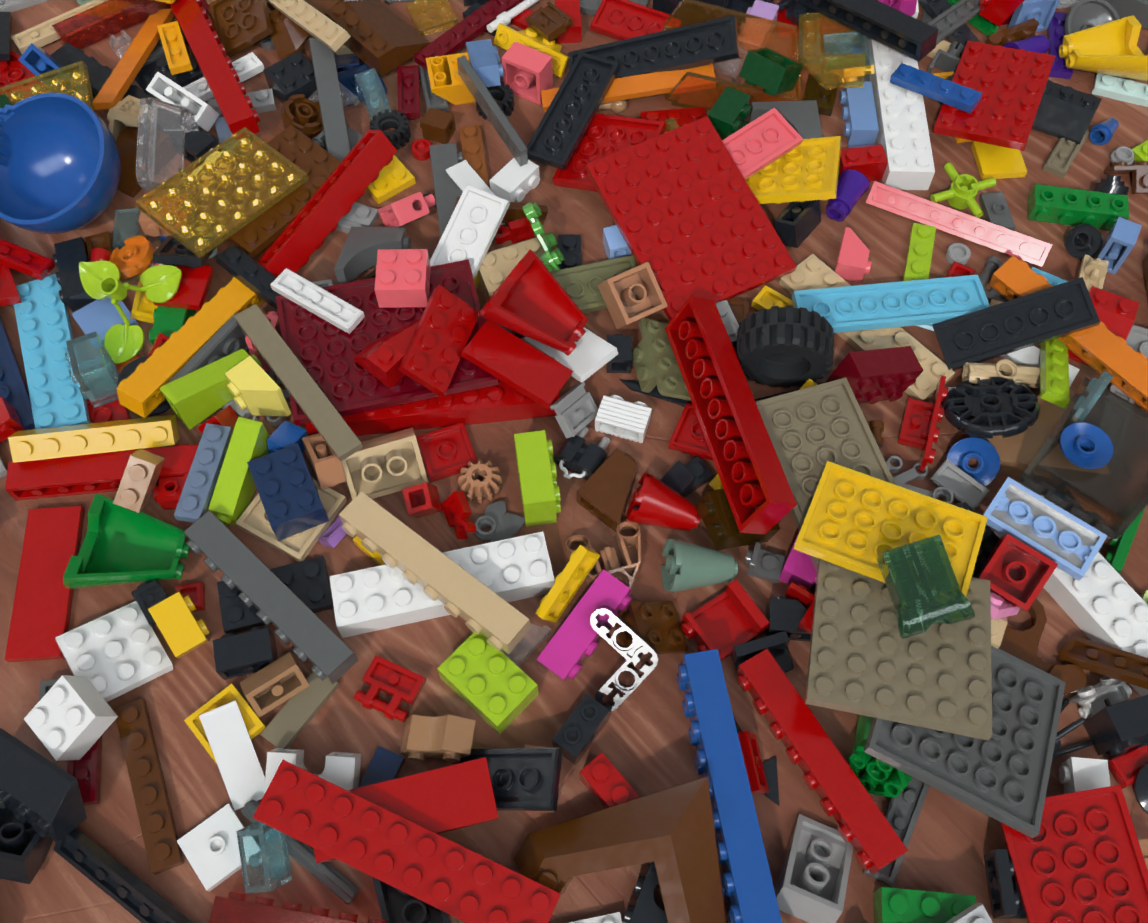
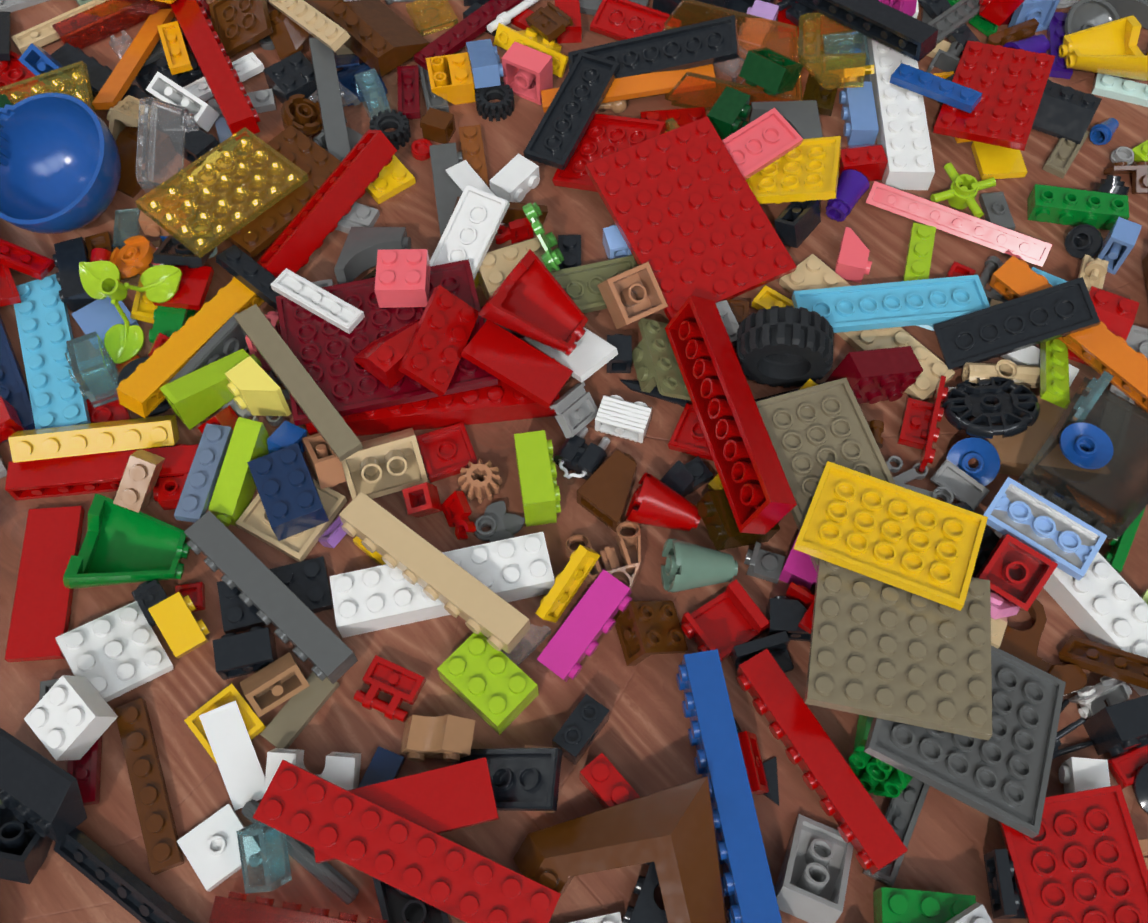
(406, 209): coral torso -> none
(492, 111): dark grey tile -> none
(630, 653): beam -> none
(923, 586): clear green piece -> none
(958, 252): light grey tile -> none

